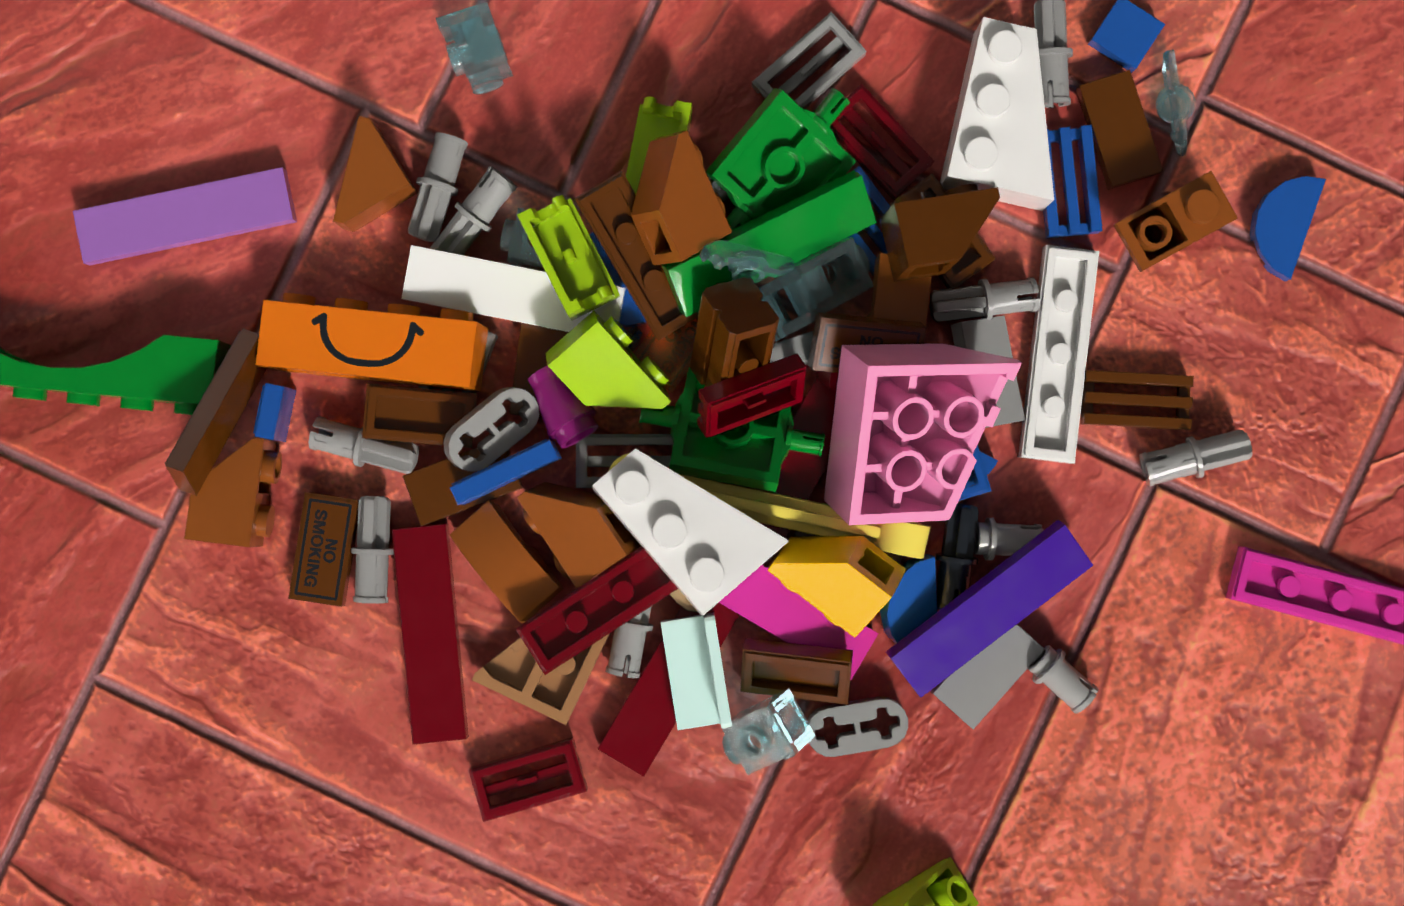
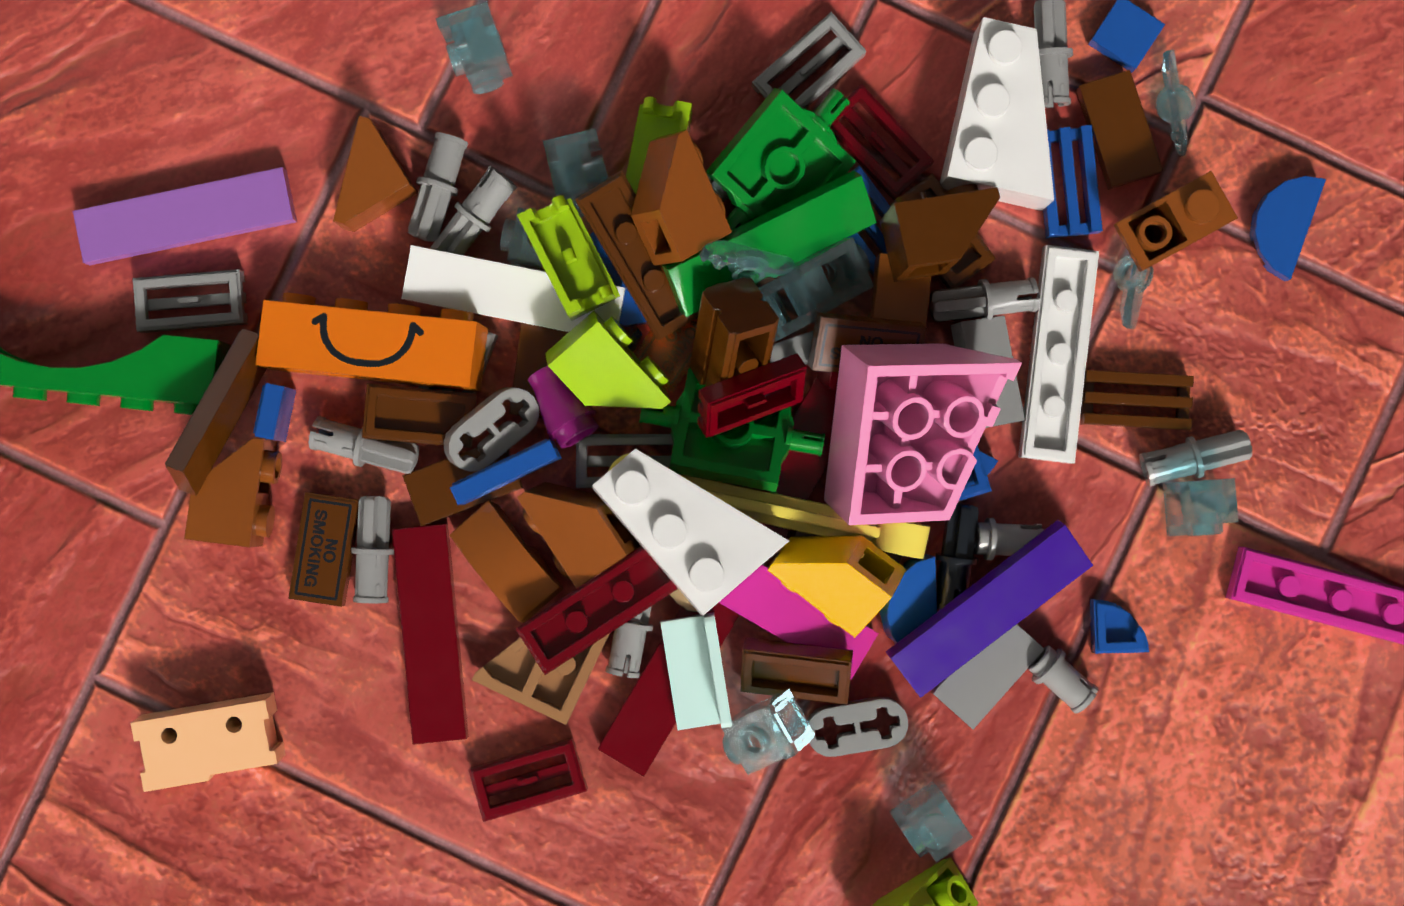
(207, 740): none -> light nougat piece
(235, 298): none -> light grey tile
(572, 164): none -> clear light blue brick
(930, 823): none -> clear light blue brick
(1115, 629): none -> blue tile
(1133, 286): none -> clear light blue piece
(1199, 506): none -> clear light blue brick

